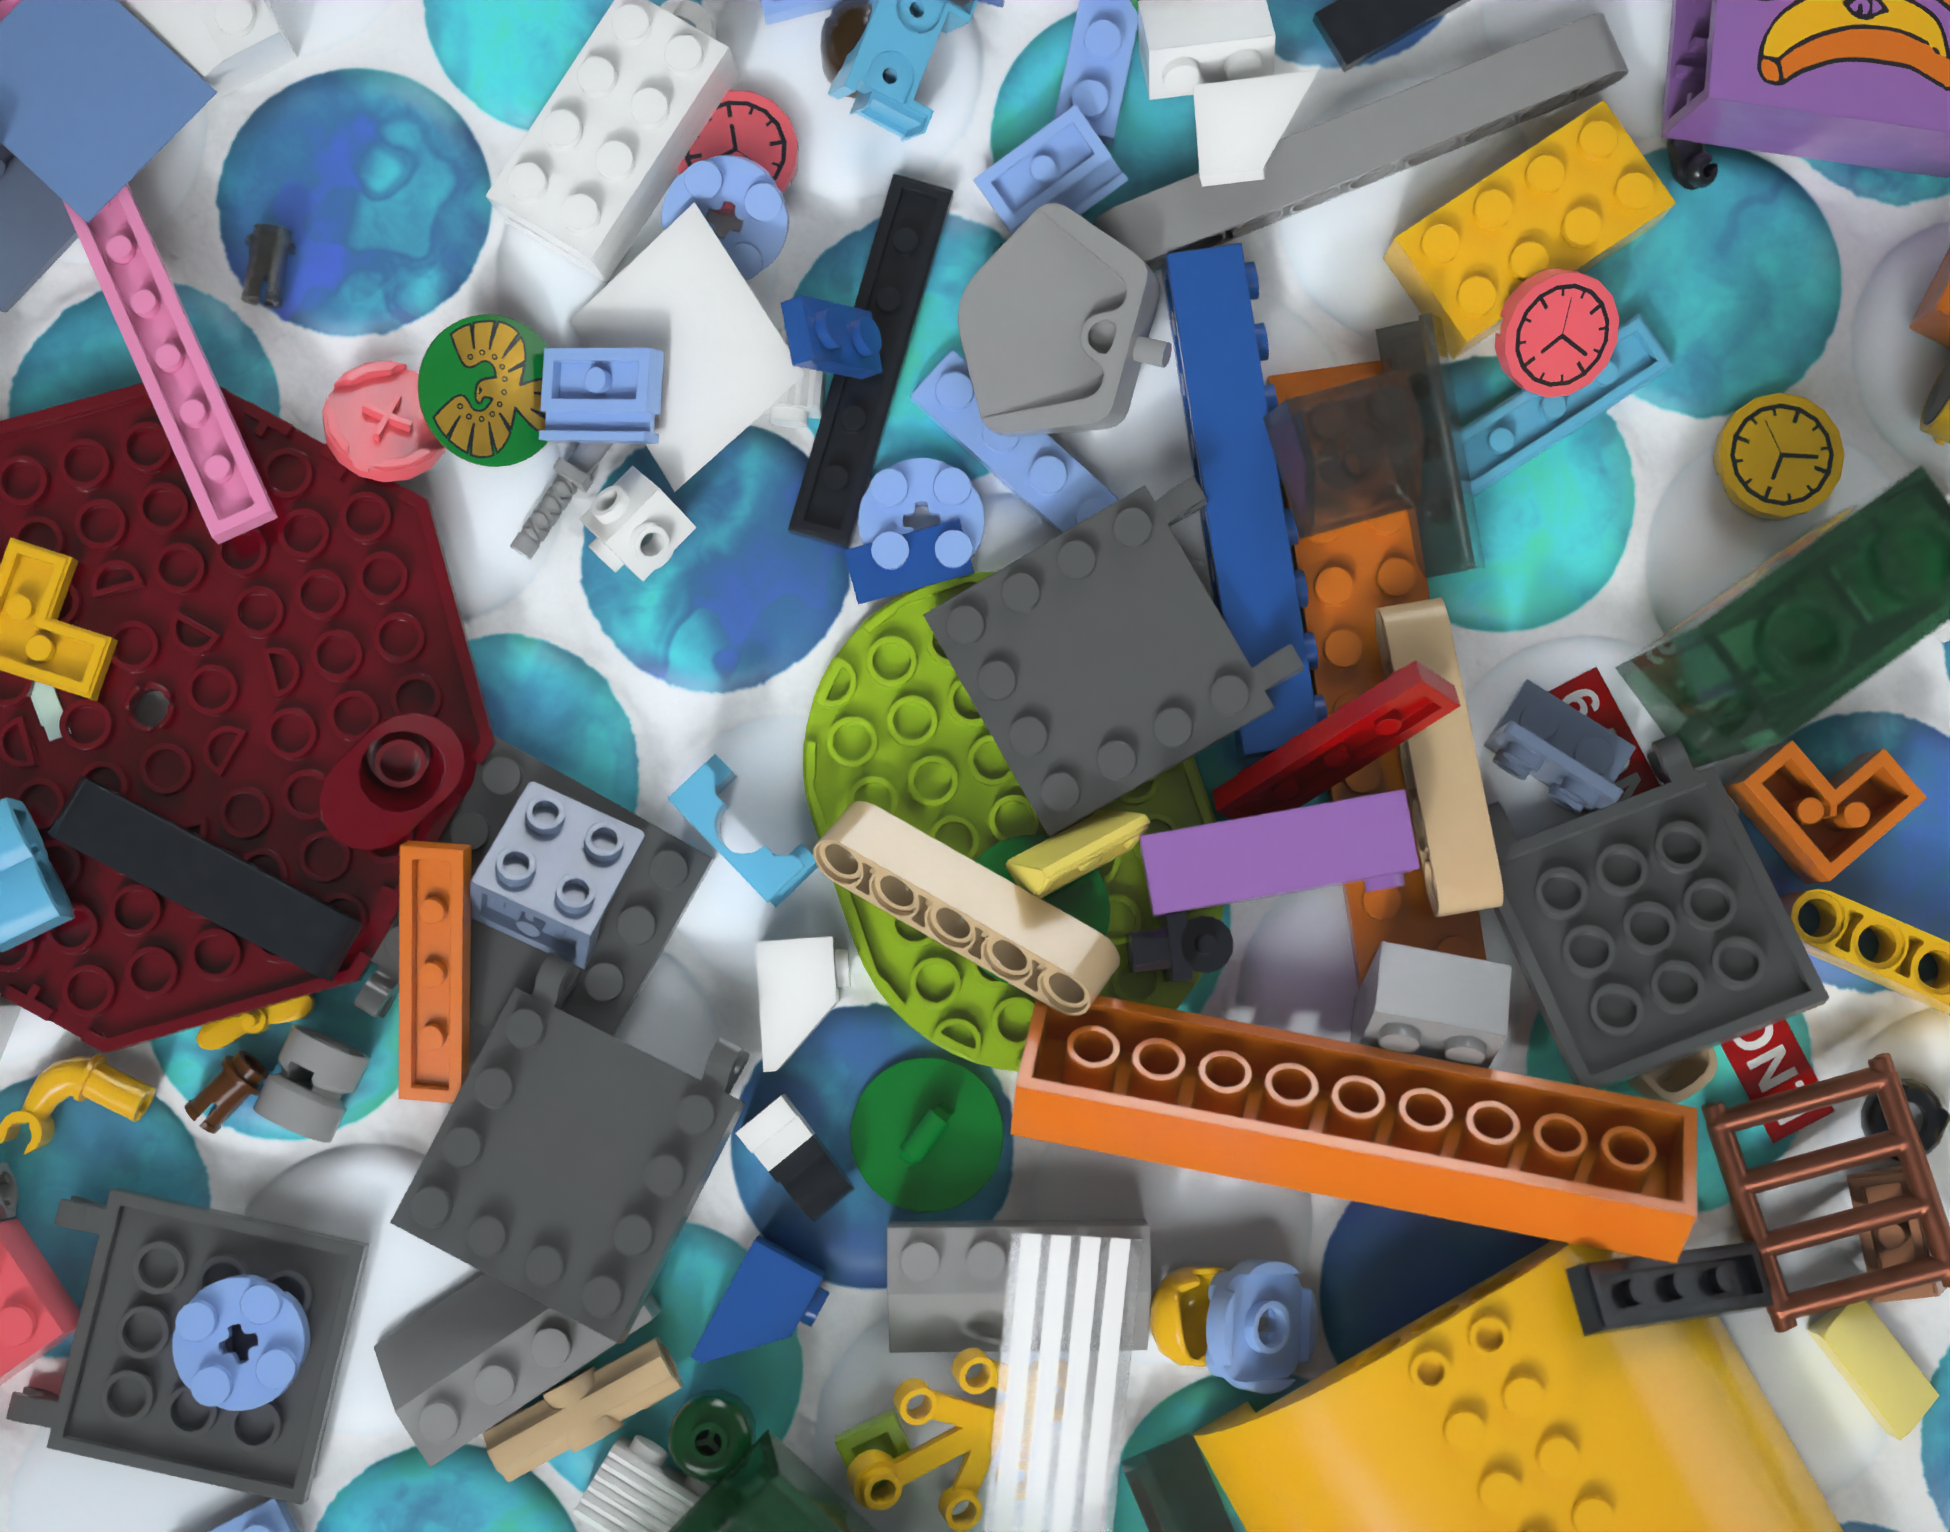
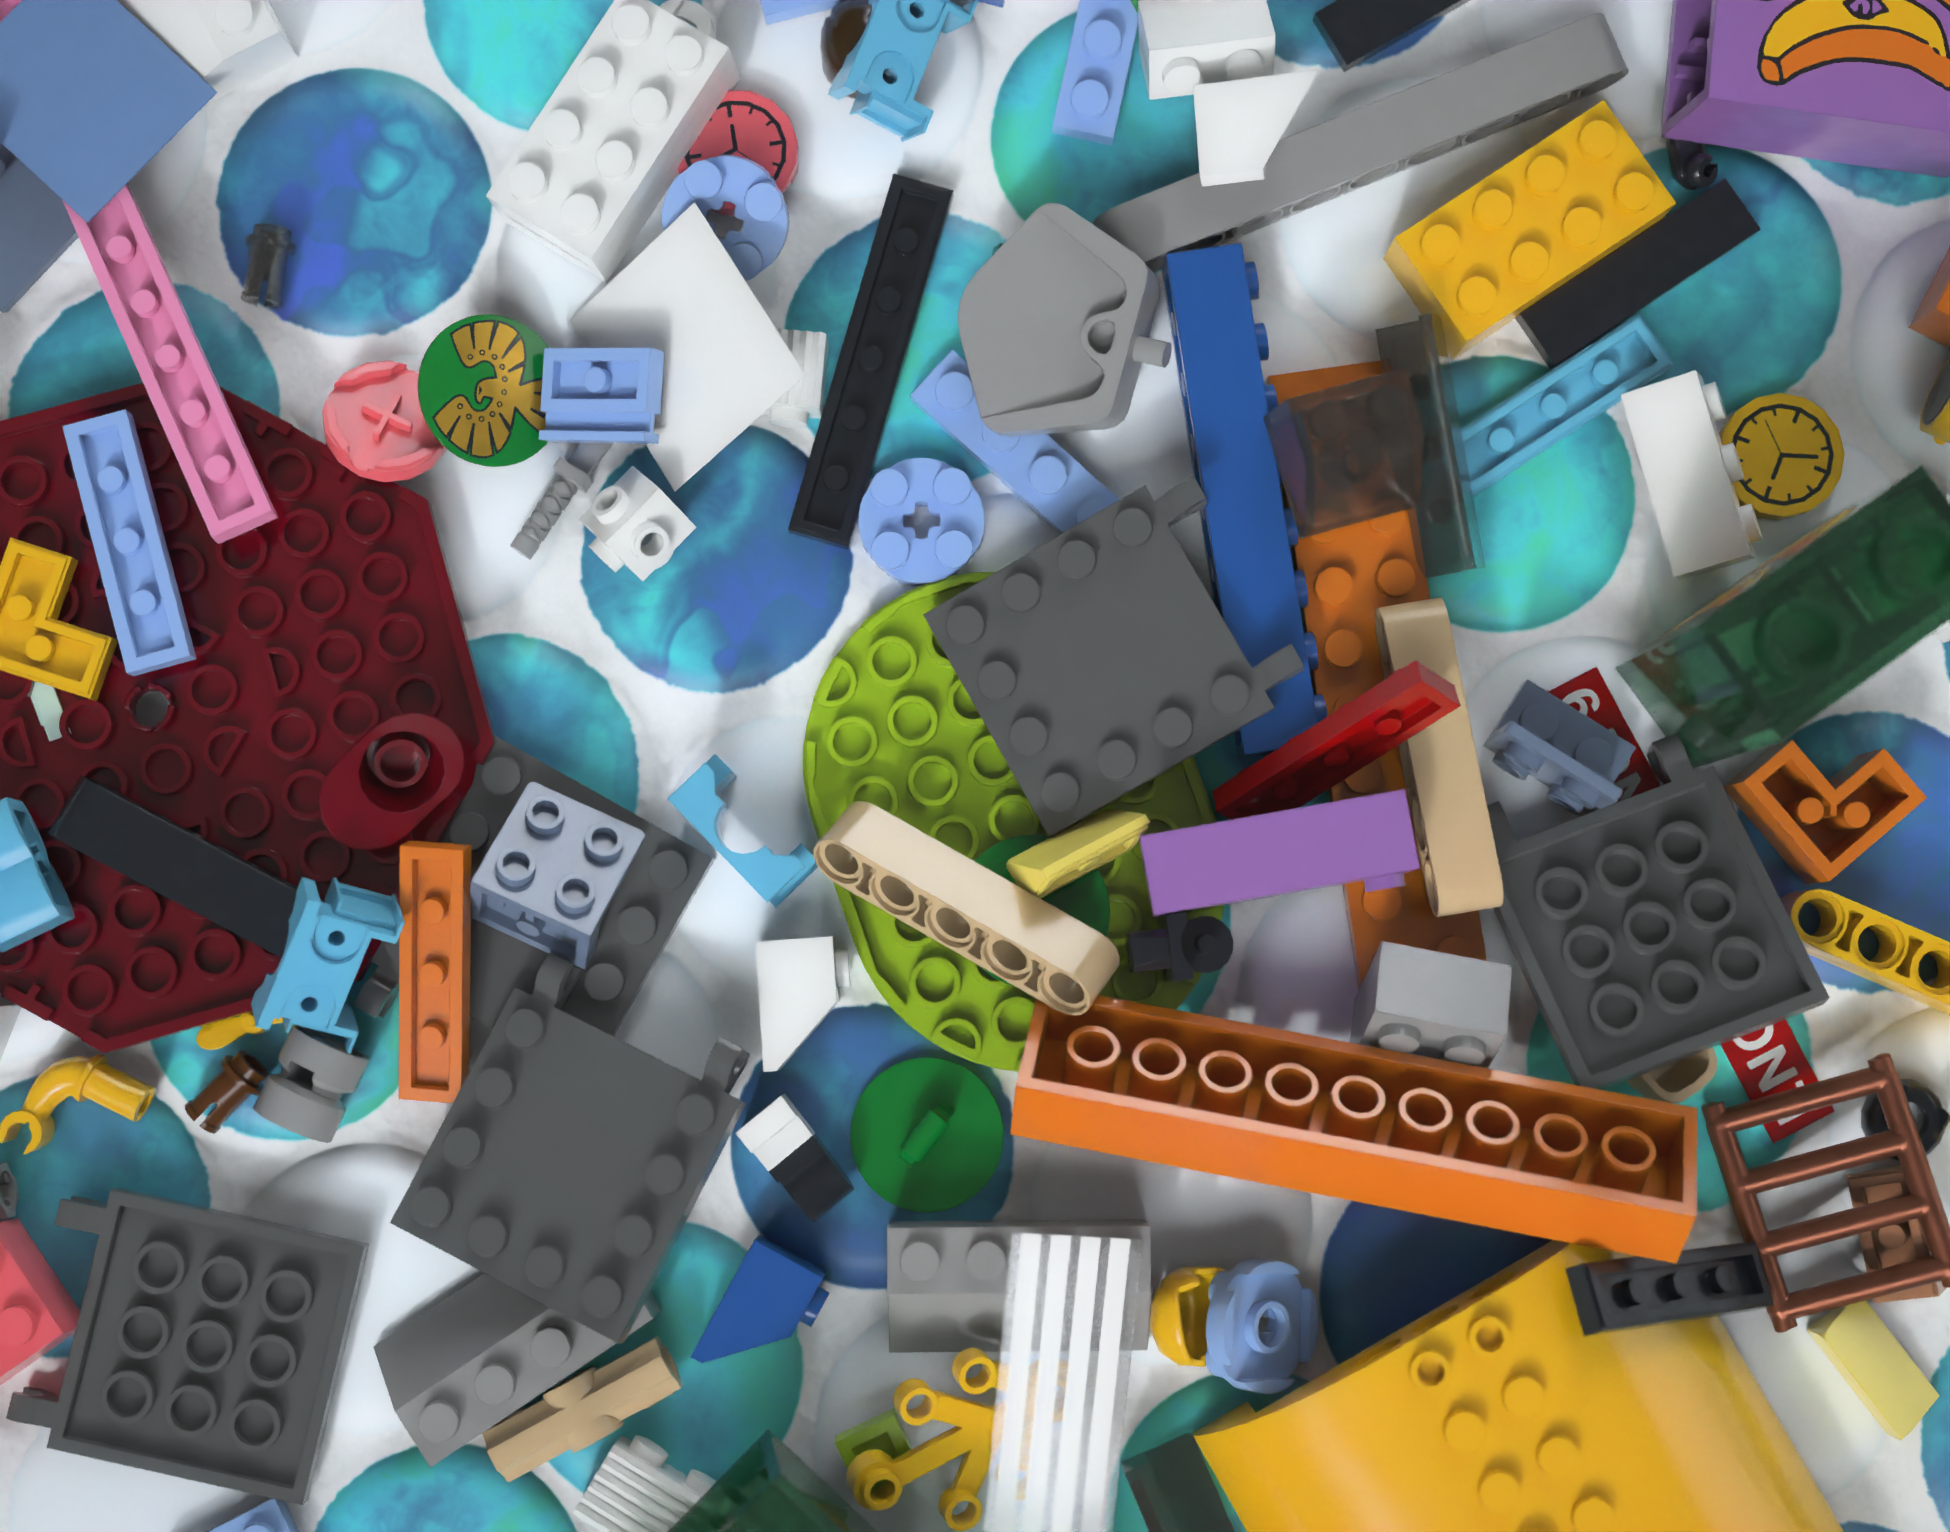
(129, 542): none -> light blue plate
(219, 1375): light blue plate -> none
(322, 963): none -> medium azure piece
(719, 1413): dark green head -> none
(832, 337): blue plate -> none
(919, 570): blue sticker -> none
(1055, 165): light blue plate -> none
(1557, 332): coral tile -> none
(1637, 274): none -> black tile
(1691, 474): none -> white brick

